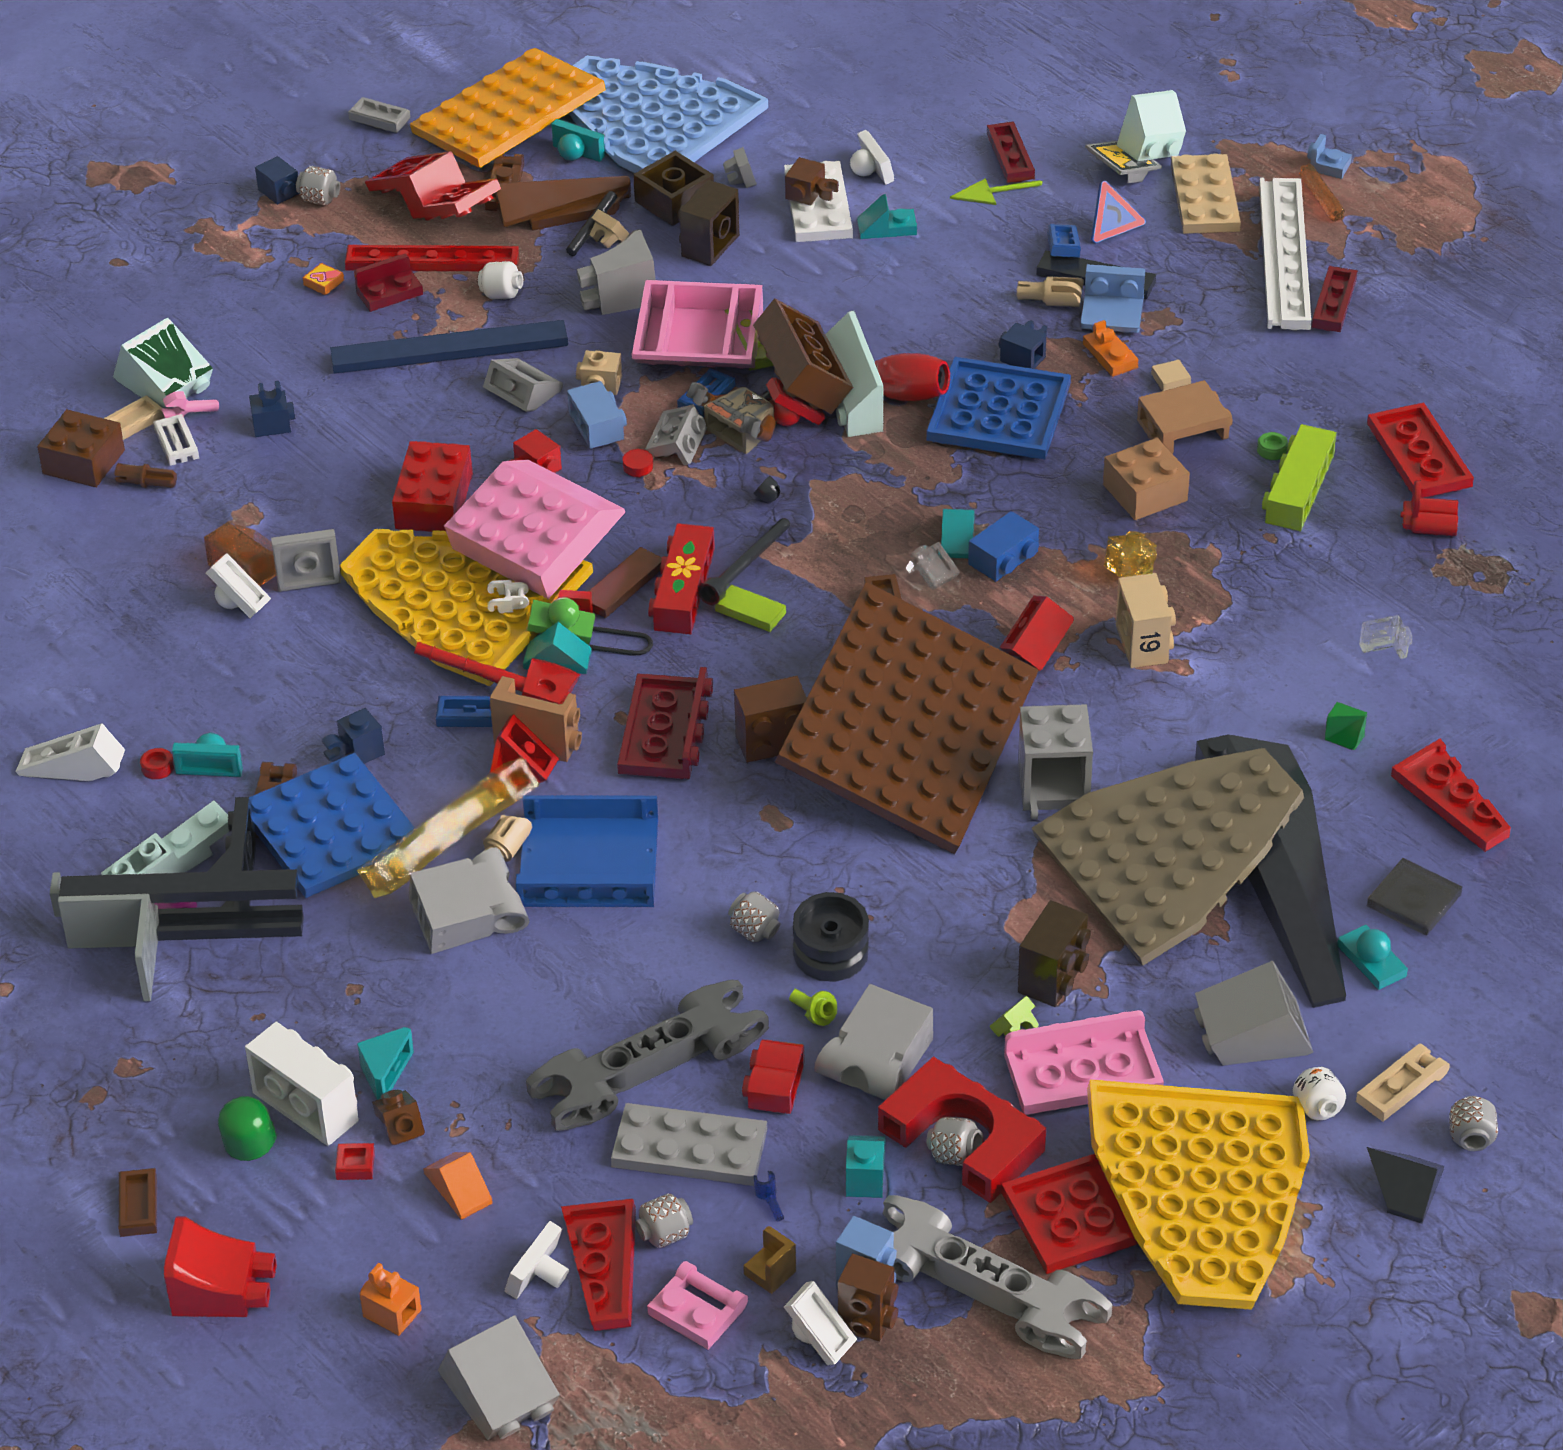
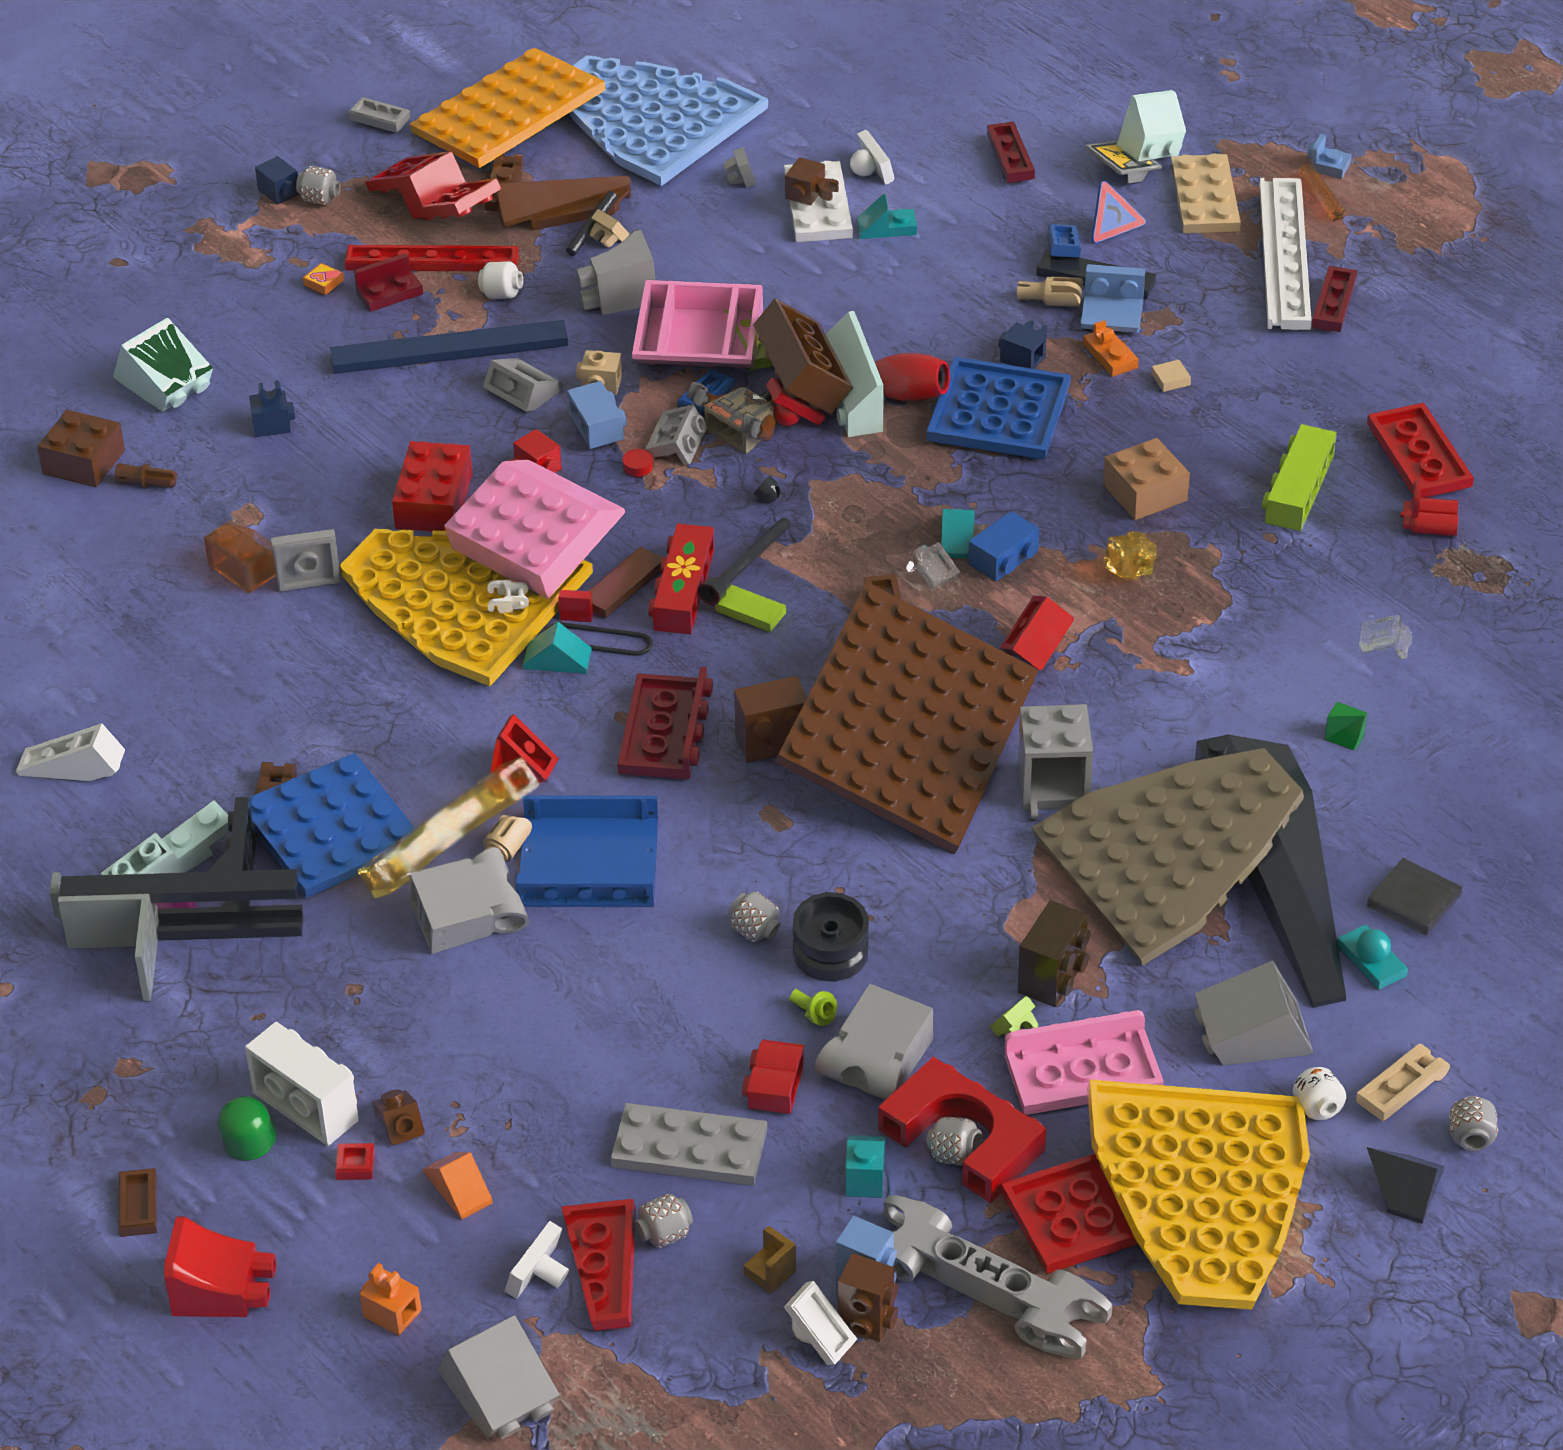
(137, 416): tan tile -> none
(157, 763): red tile -> none
(180, 453): white tile -> none
(184, 406): bright pink bar -> none
(207, 757): teal tile -> none
(236, 587): white tile -> none
(357, 734): dark blue brick -> none
(385, 1059): teal slope -> none
(463, 711): blue tile -> none
(543, 681): red piece -> none
(551, 722): medium nougat panel -> none
(564, 611): bright green tile -> none
(577, 141): teal tile -> none
(594, 1081): dark grey piece -> none
(669, 185): dark brown brick -> none
(691, 1314): bright pink plate -> none
(709, 222): dark brown brick -> none
(768, 1191): clear blue hand -> none
(982, 193): lime piece -> none
(1144, 620): tan brick -> none
(1183, 413): medium nougat panel -> none
(1272, 445): bright green tile -> none
(1447, 791): red wing -> none

